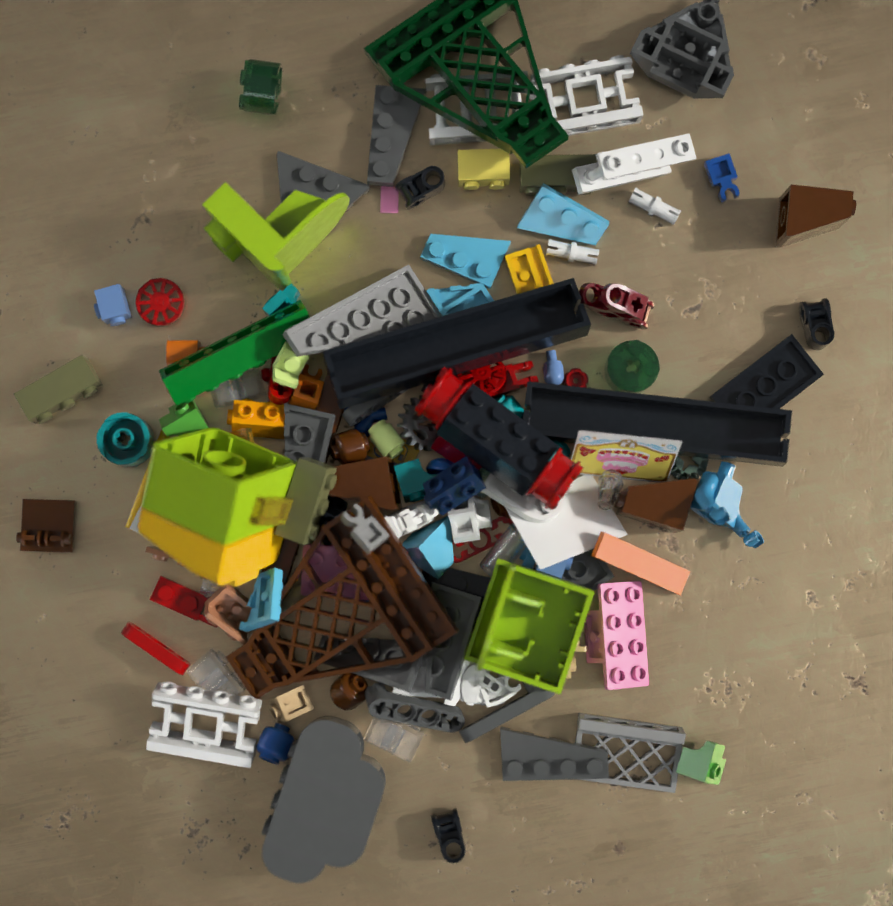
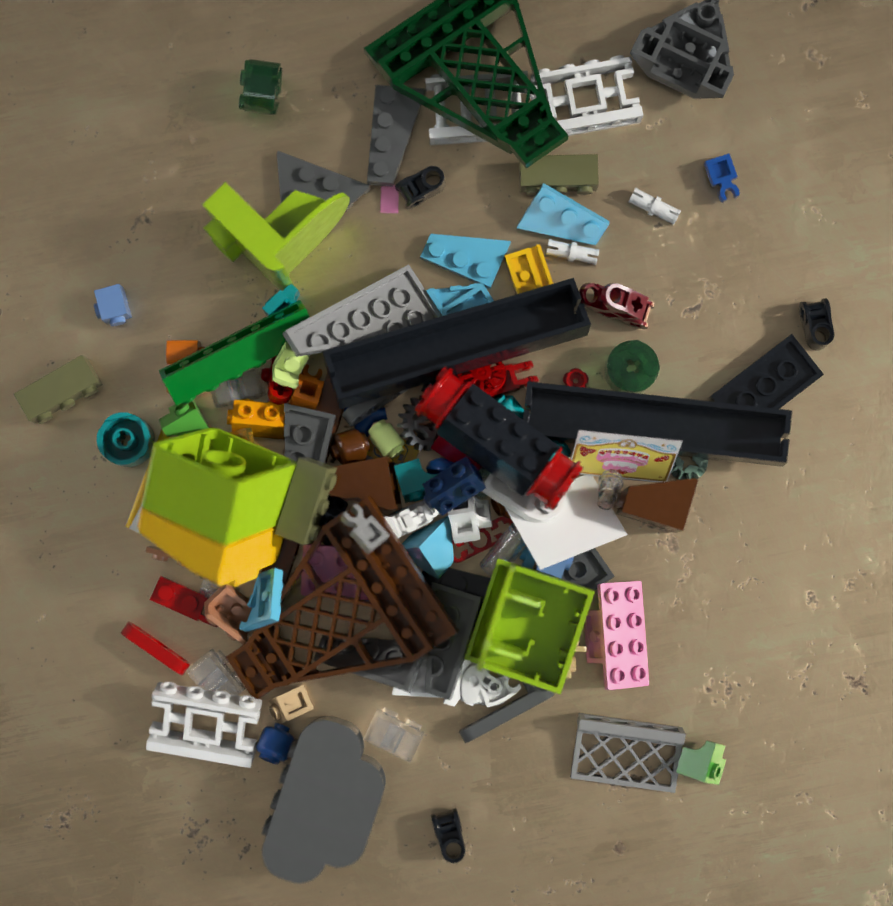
(47, 525): reddish brown hinge -> none
(160, 302): red wheel -> none
(271, 510): clear yellow tile -> none
(348, 691): reddish brown head -> none
(380, 701): dark grey beam -> none
(483, 168): light yellow brick -> none
(544, 758): dark grey wing -> none
(553, 369): medium blue cylinder -> none
(633, 163): white fence -> none
(640, 563): tile -> none
(718, 502): dark azure torso -> none
(811, 212): reddish brown slope -> none

